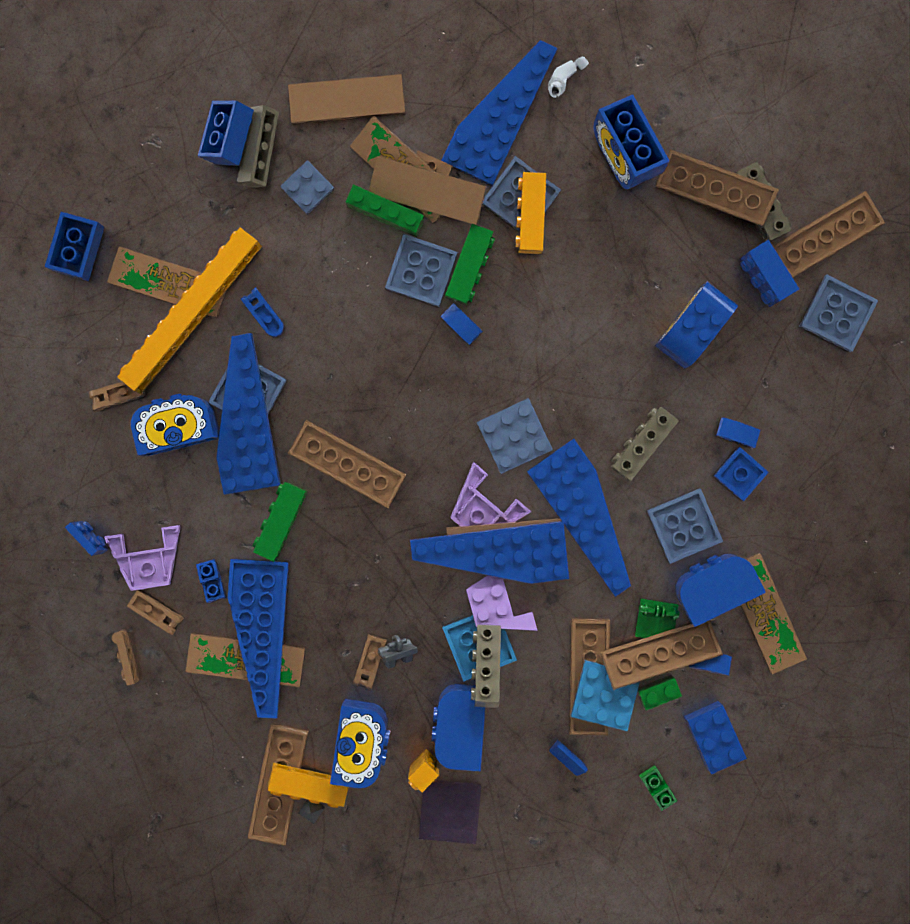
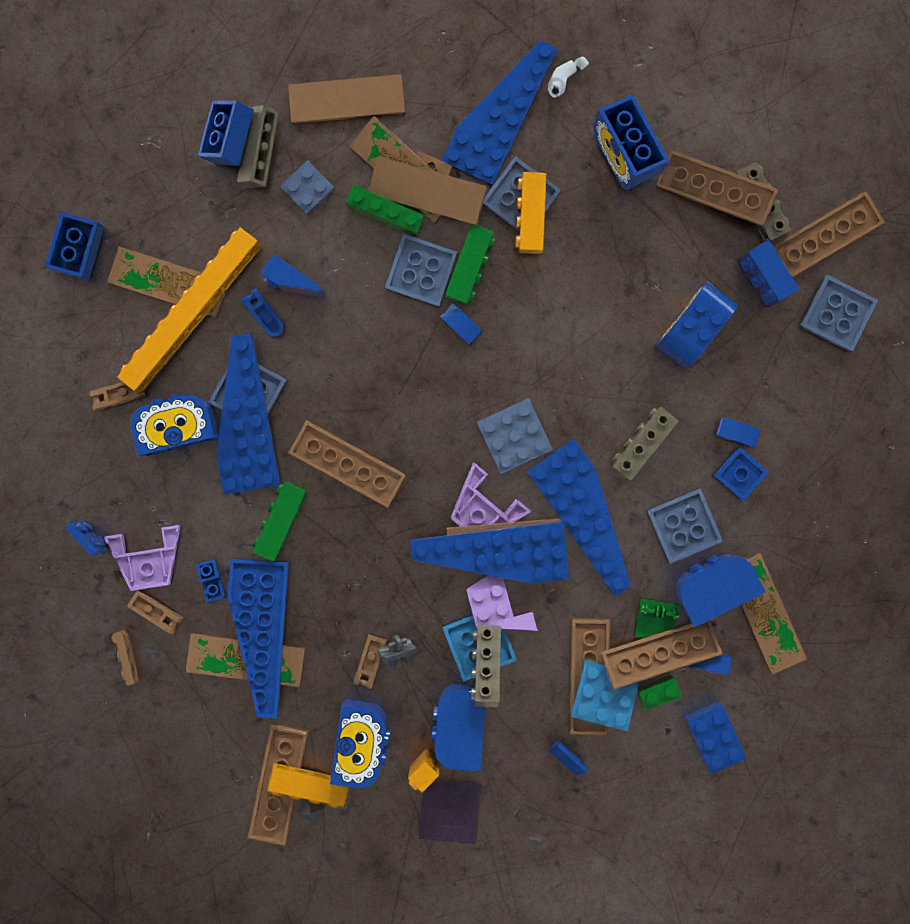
(285, 277): none -> blue slope
(658, 788): green slope -> none

